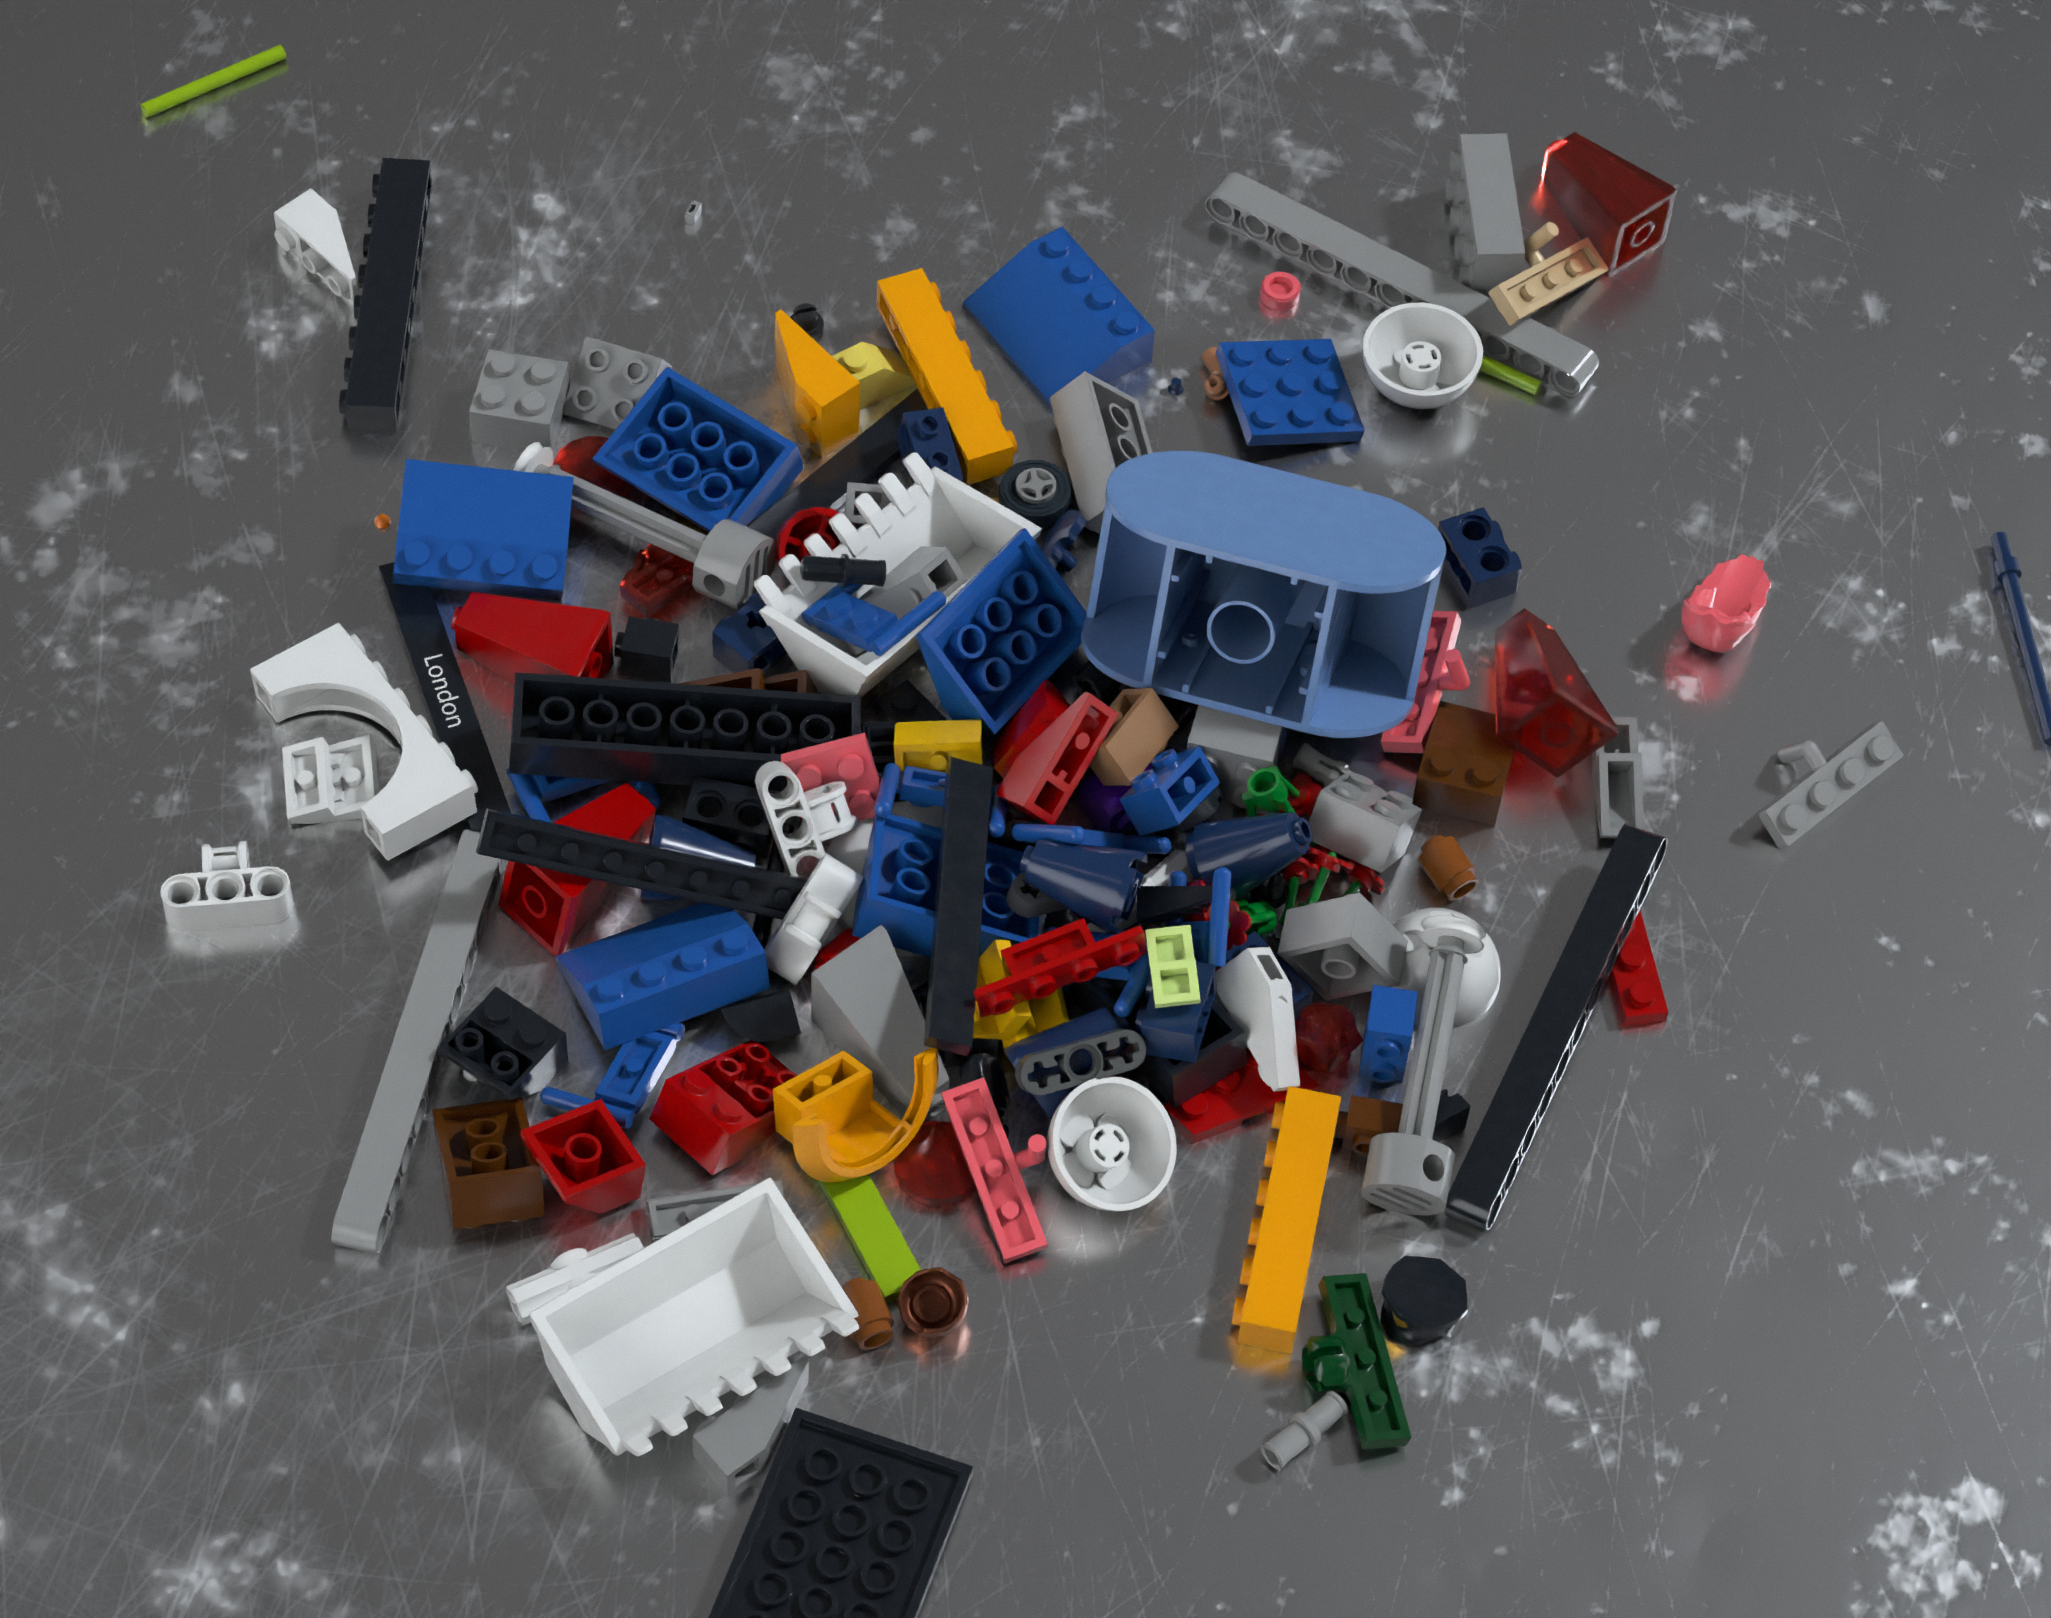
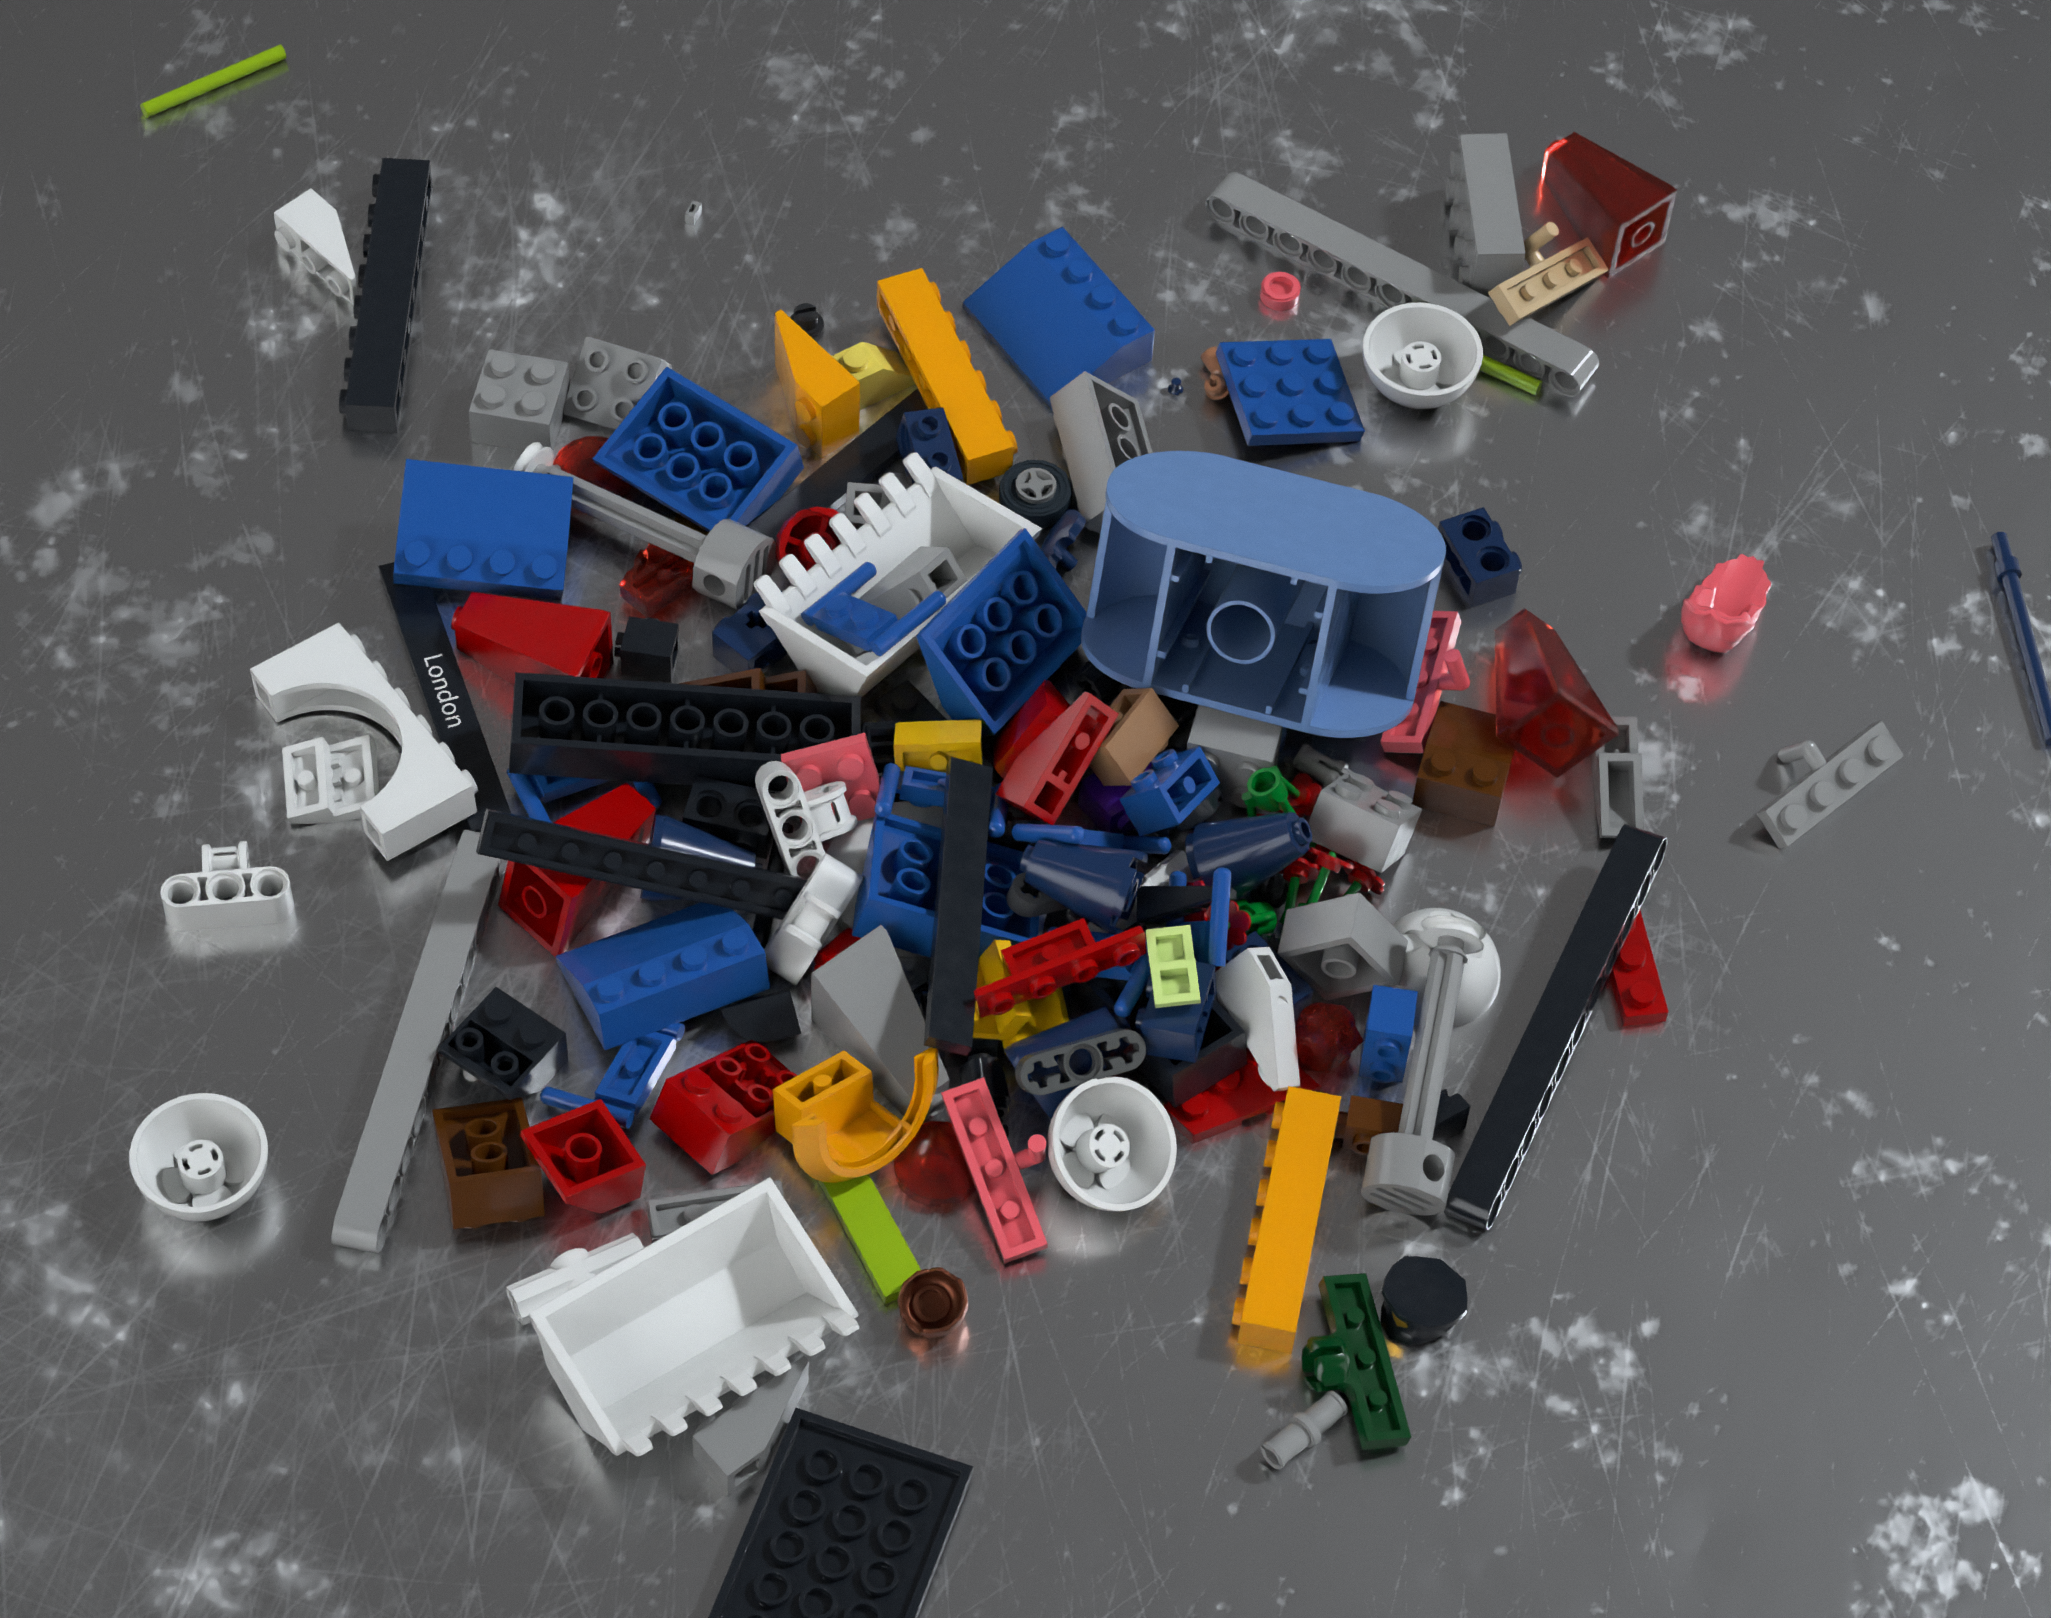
(188, 1140): none -> white piece
(382, 521): orange piece -> none
(843, 570): black axle -> none
(874, 1316): dark orange brick -> none
(1448, 867): dark orange brick -> none

